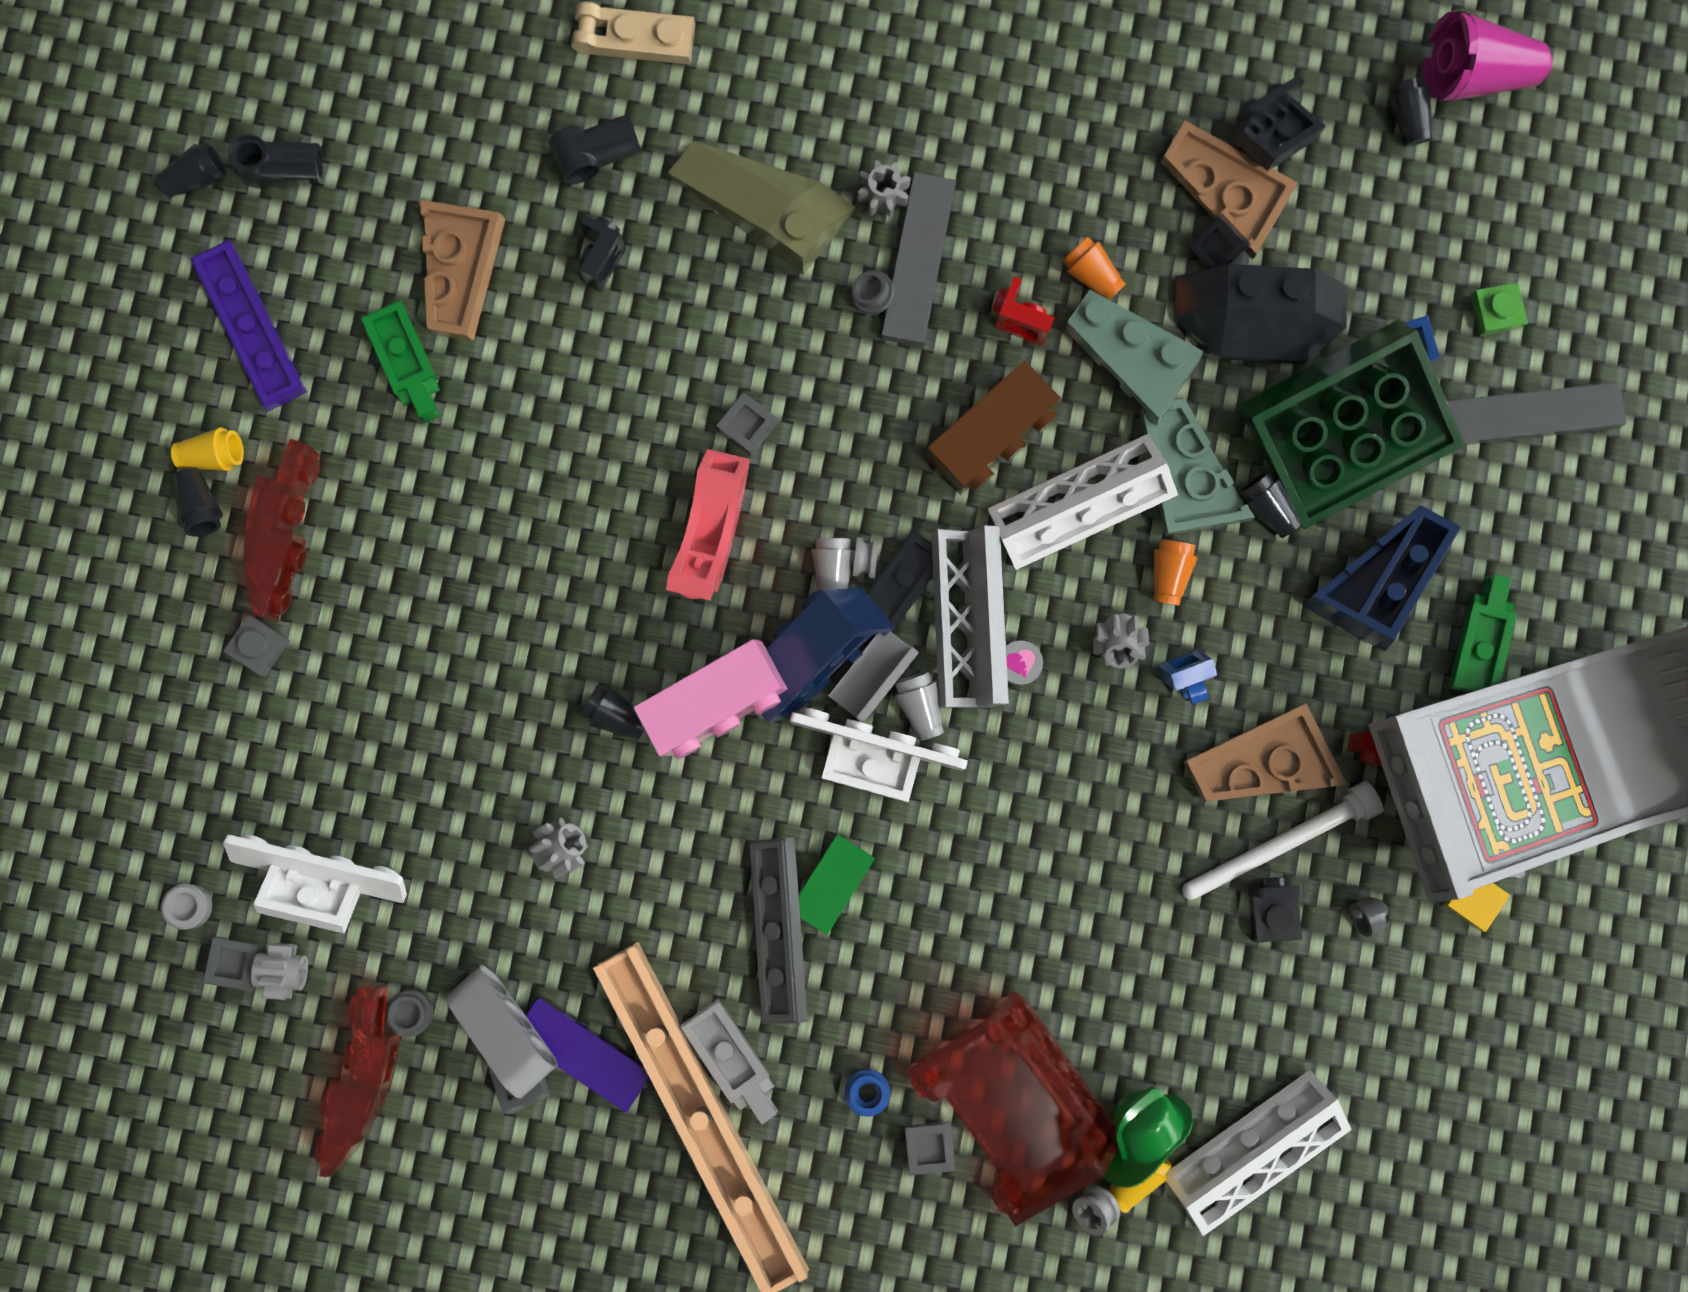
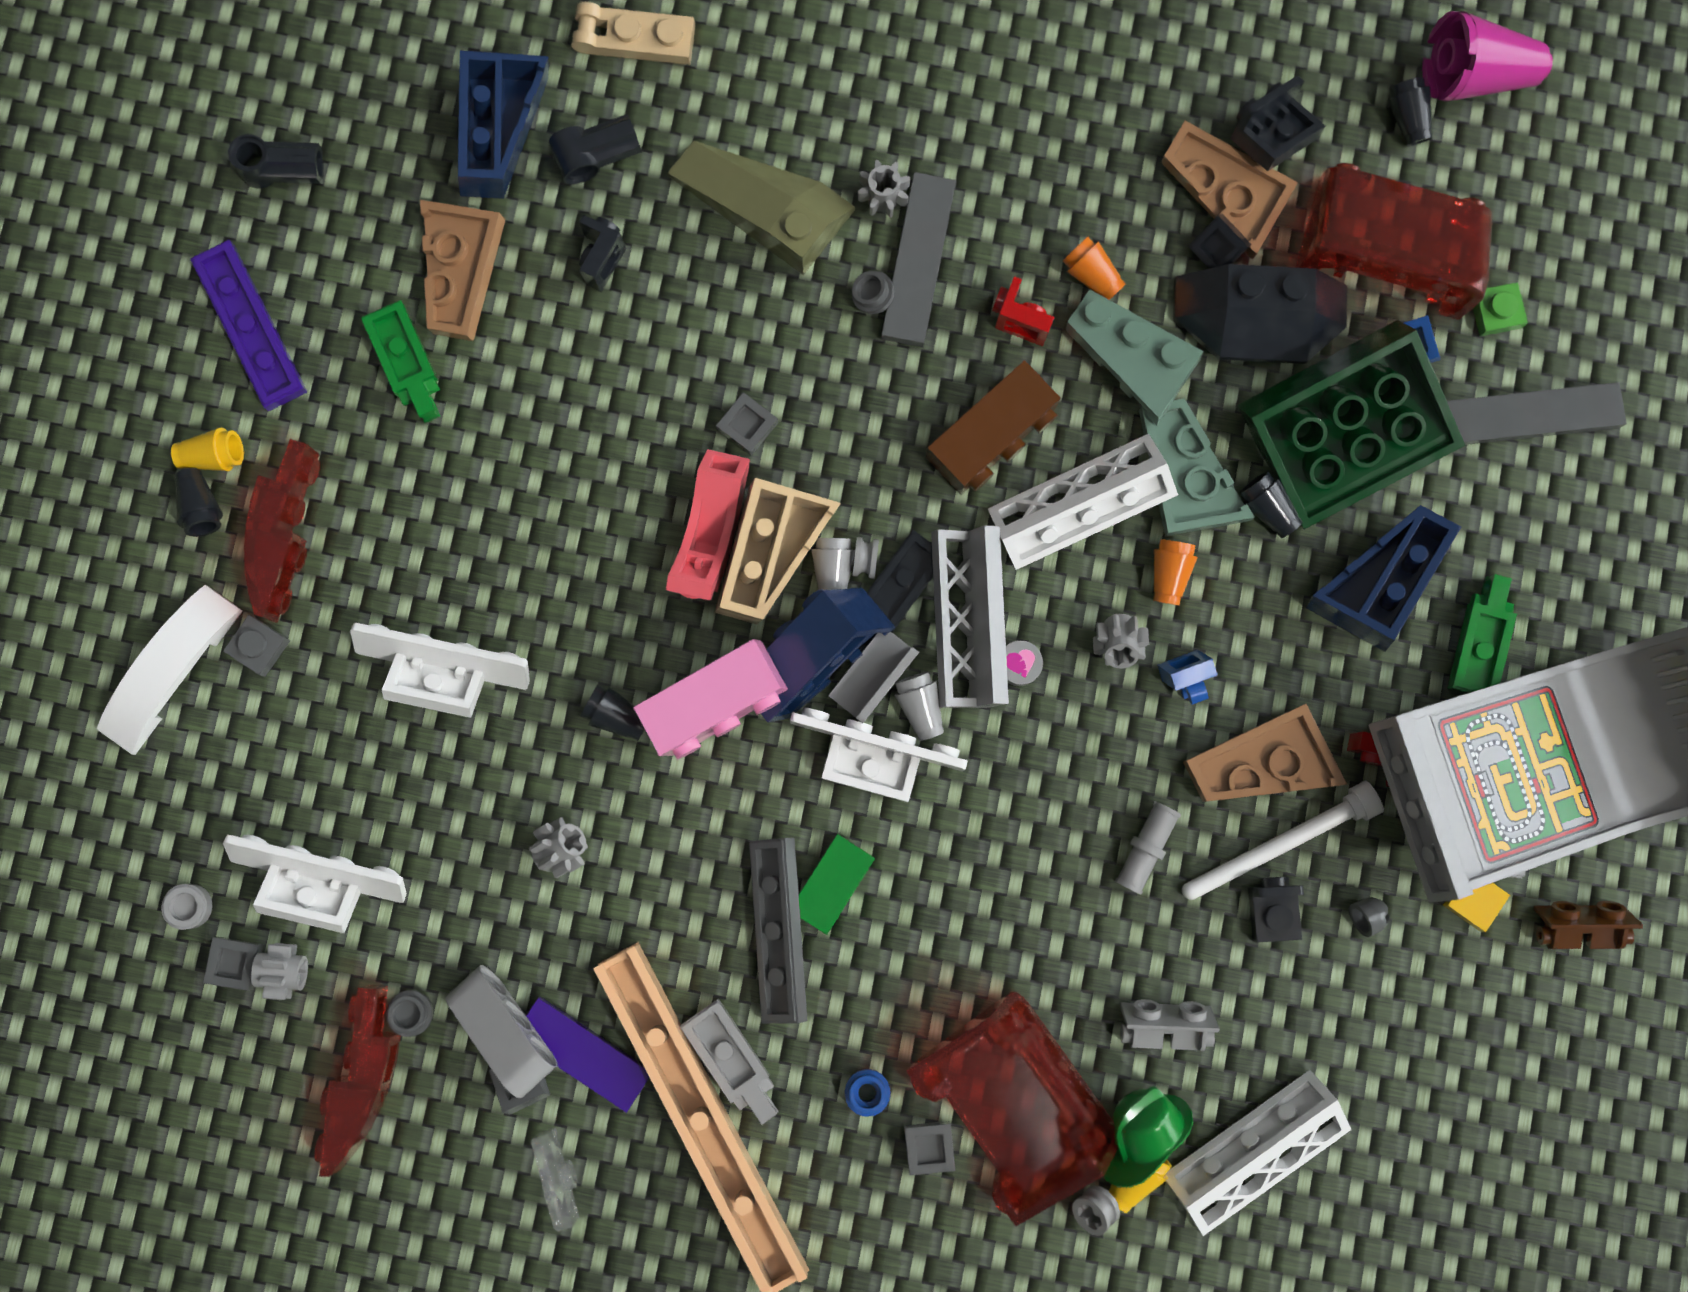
(163, 666): none -> white slope
(192, 171): black cone -> none
(437, 672): none -> white bracket
(495, 116): none -> dark blue wedge
(557, 1179): none -> clear plate
(769, 545): none -> tan wedge
(1148, 847): none -> light grey pin
(1189, 1024): none -> light grey hinge
(1400, 236): none -> clear red windscreen
(1607, 925): none -> reddish brown hinge

